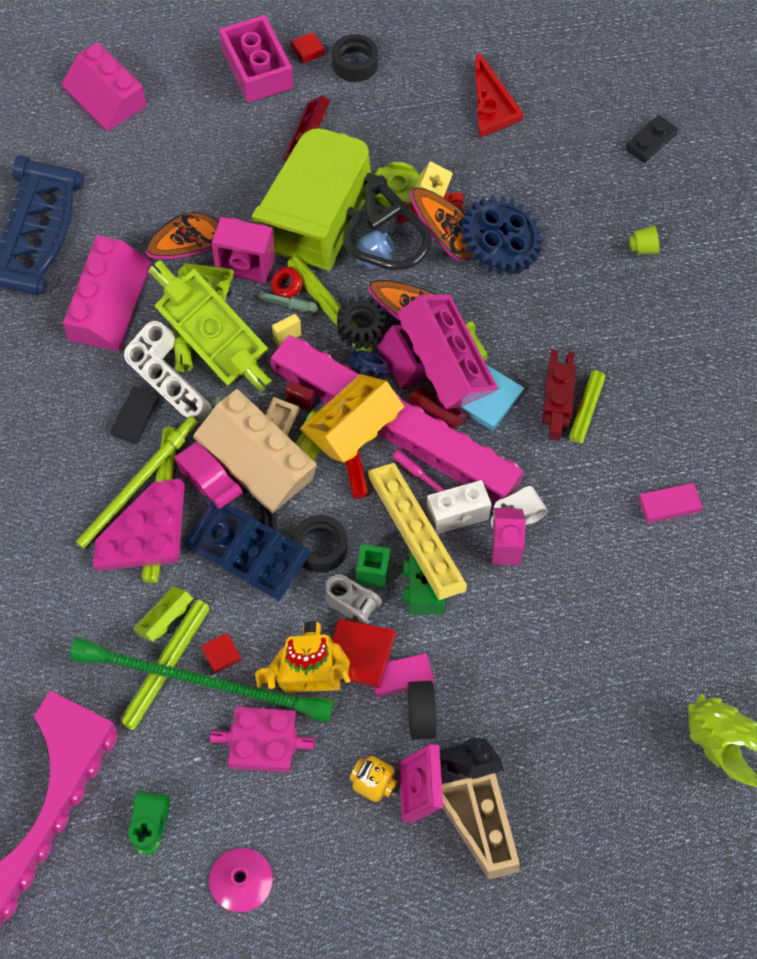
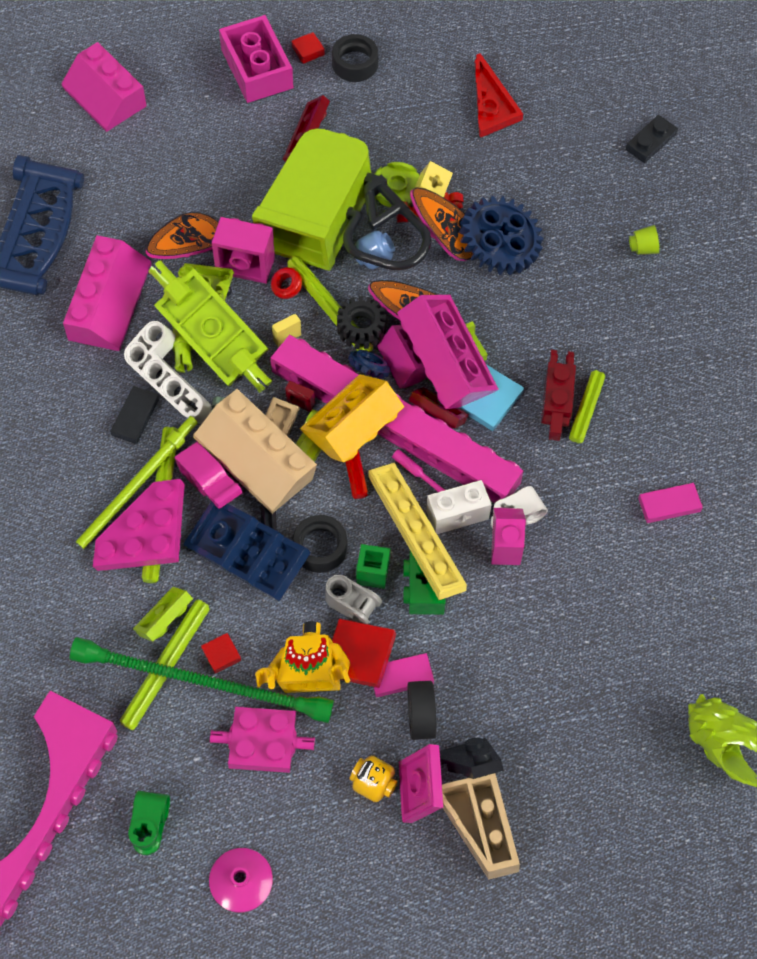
(292, 303): sand green piece -> none

